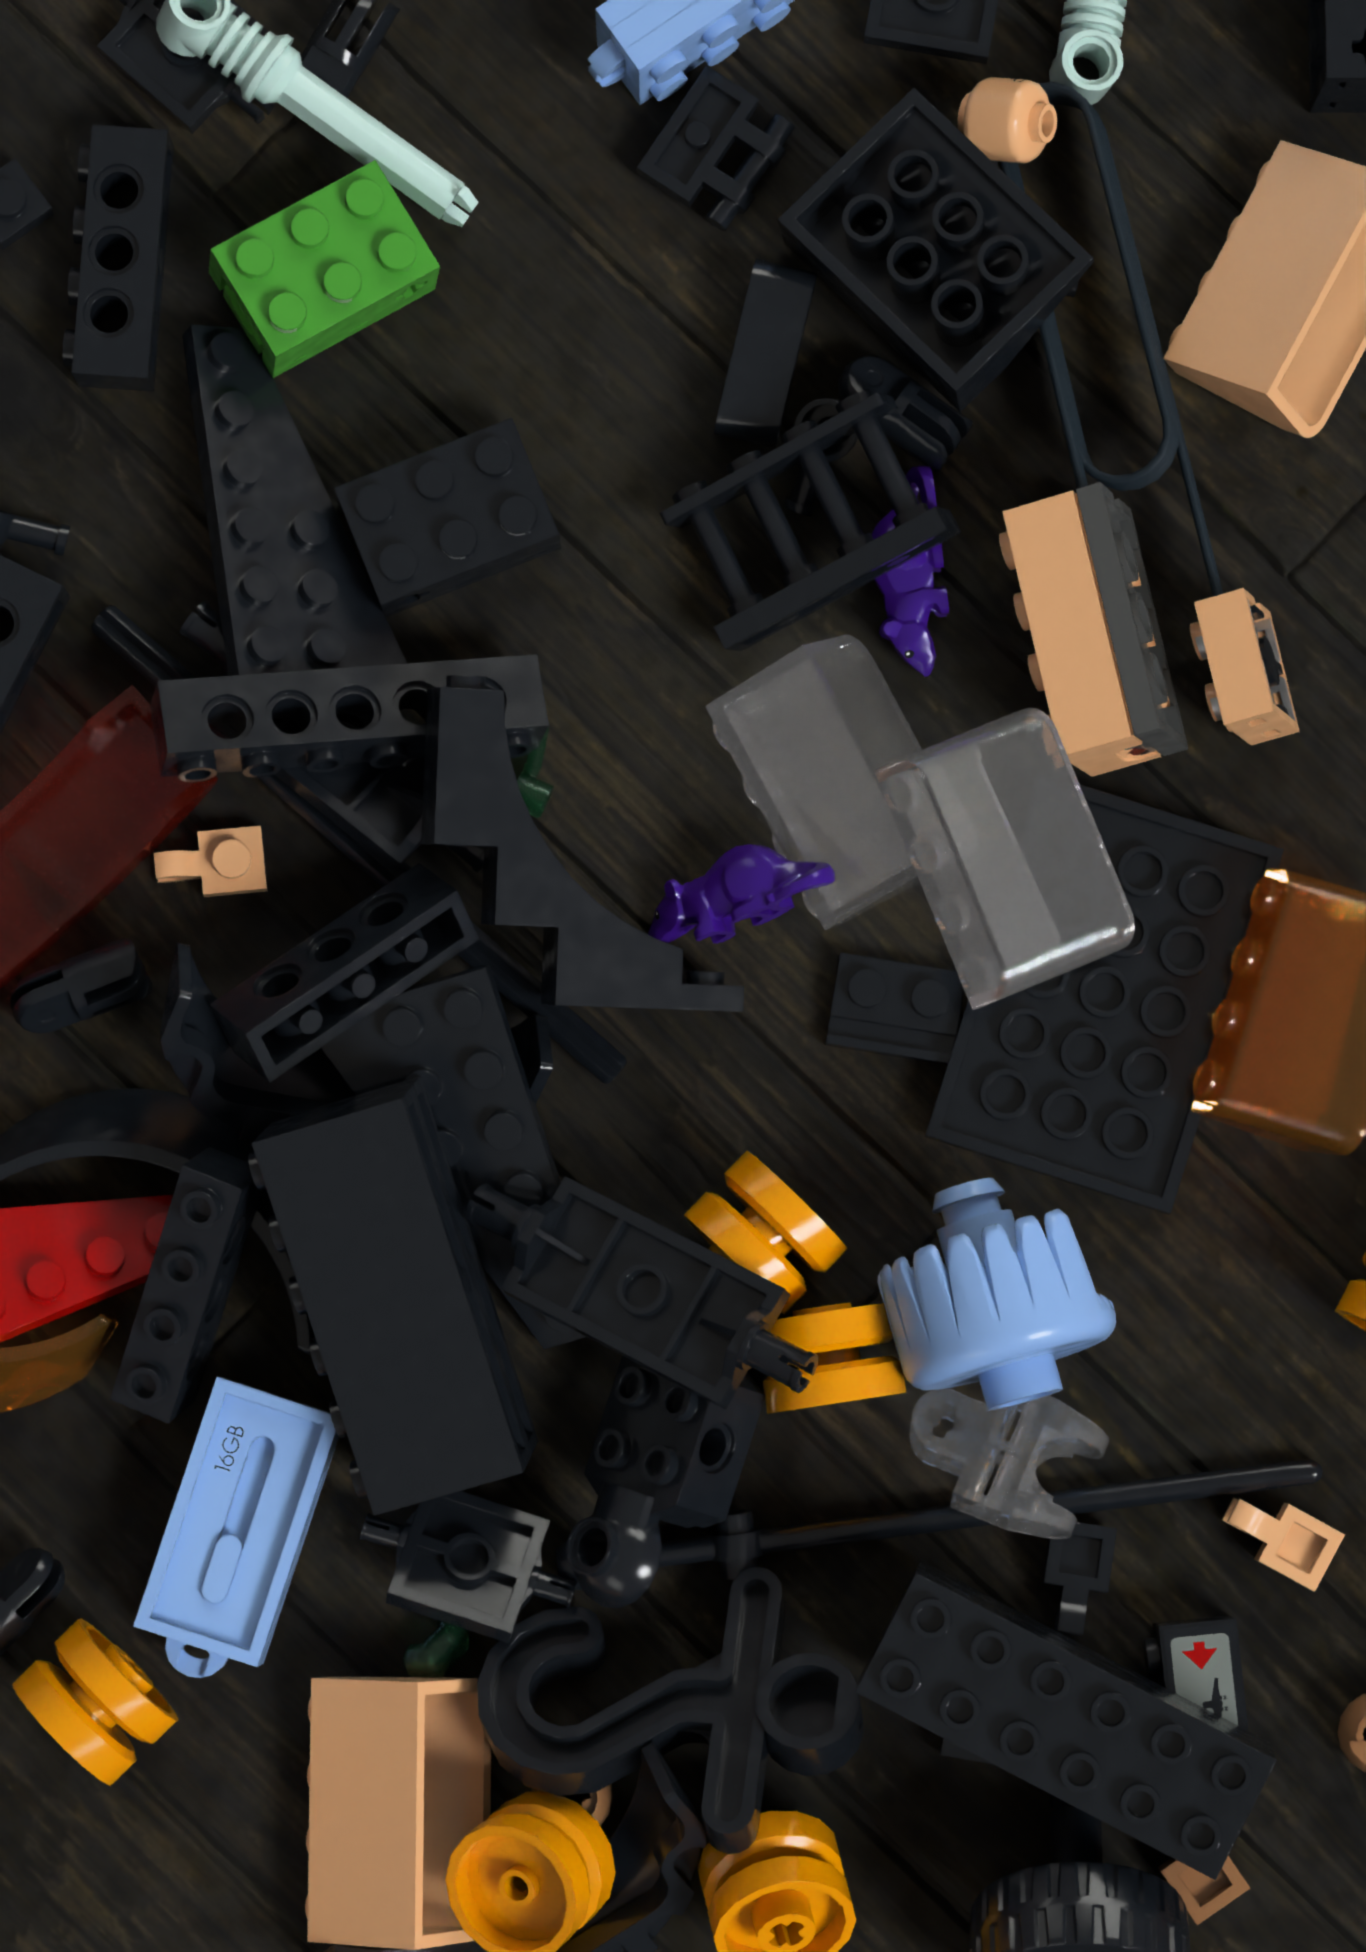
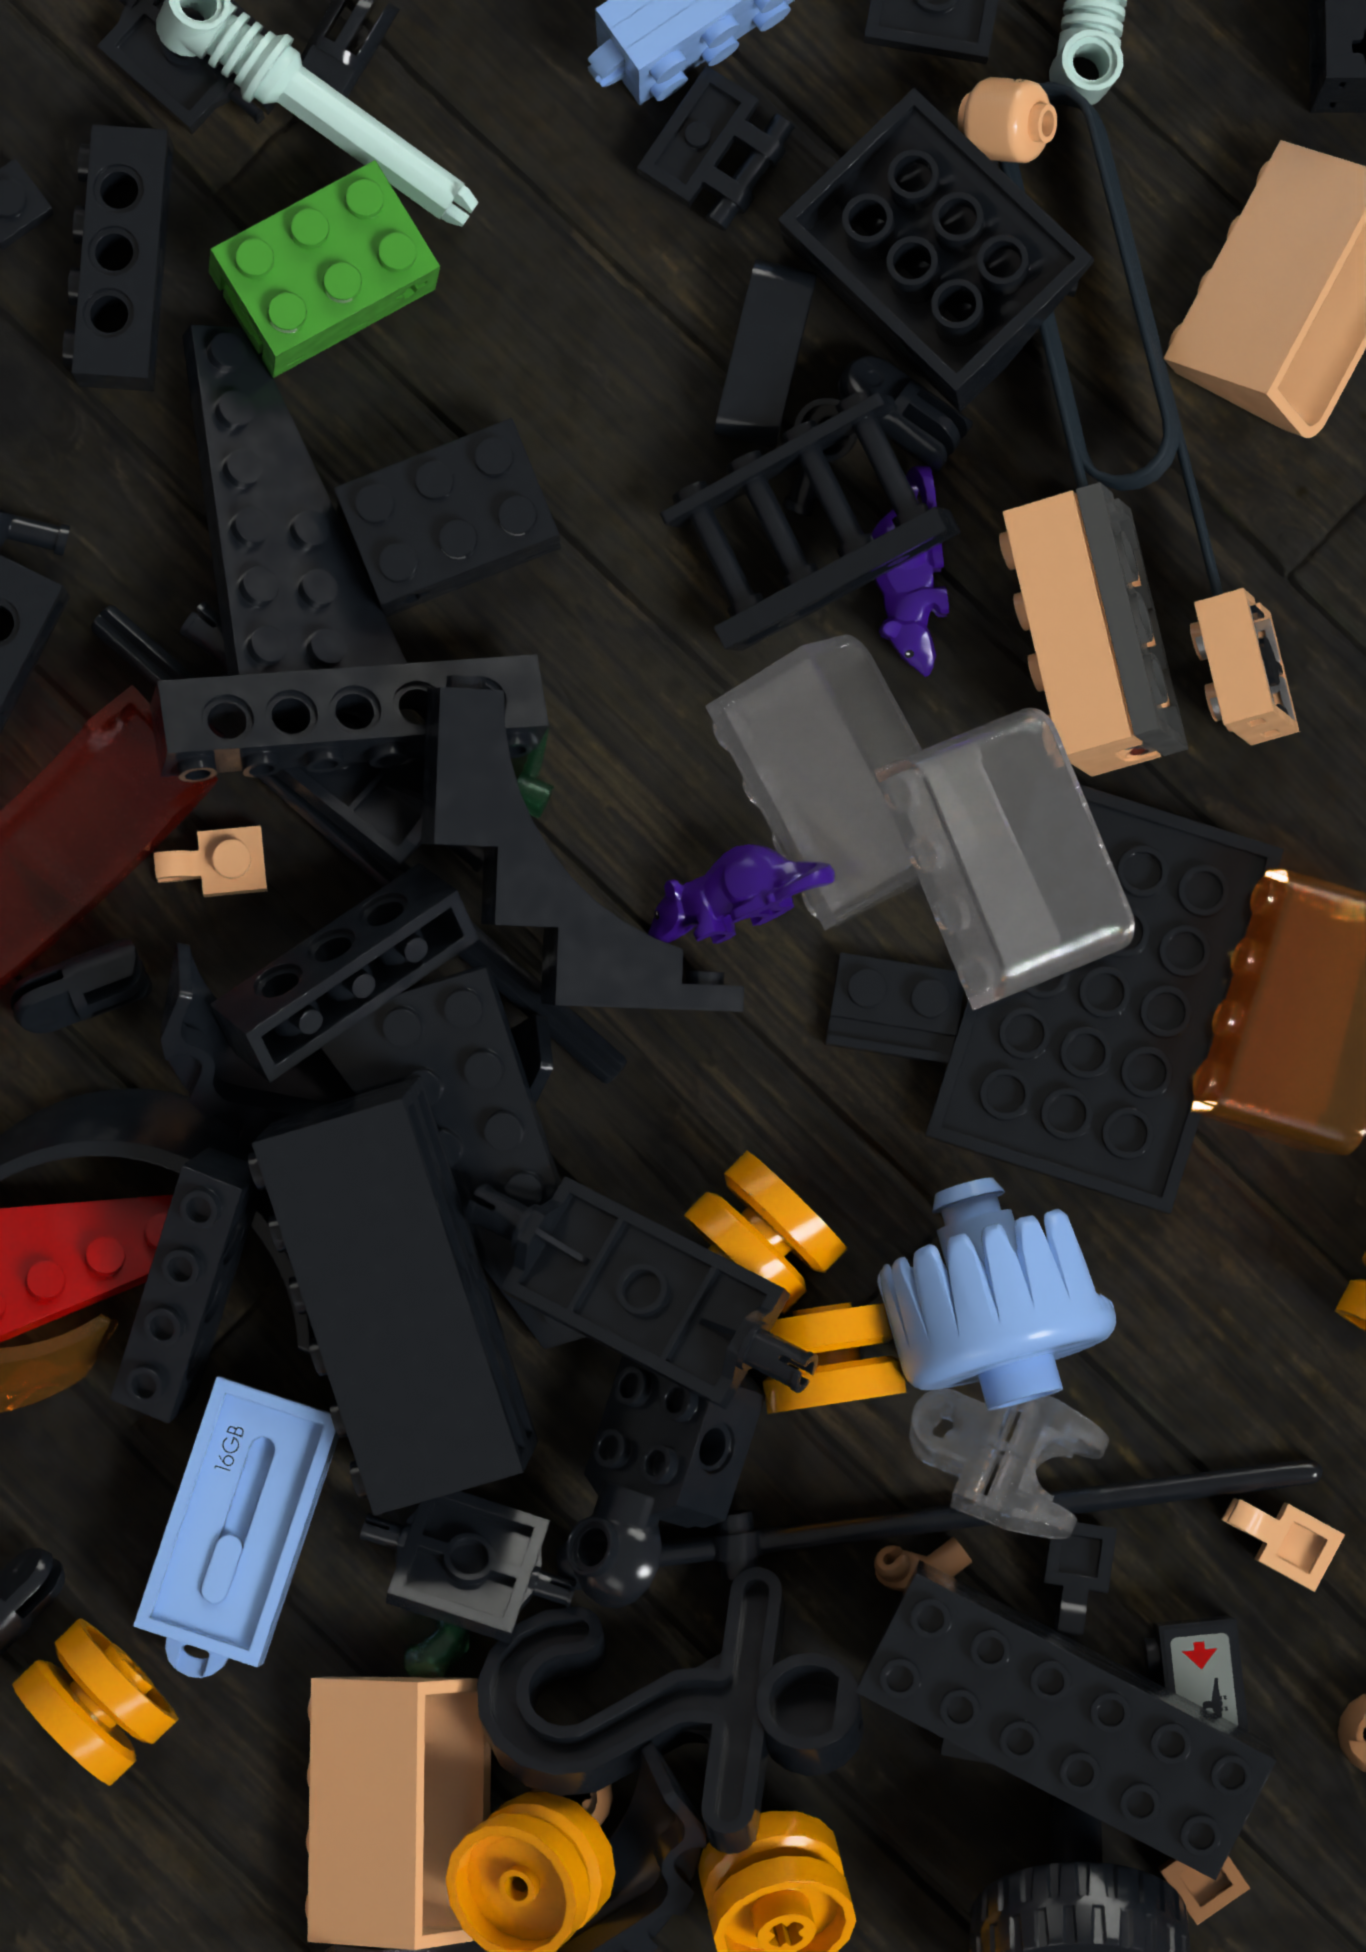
(896, 1565): none -> medium nougat arm

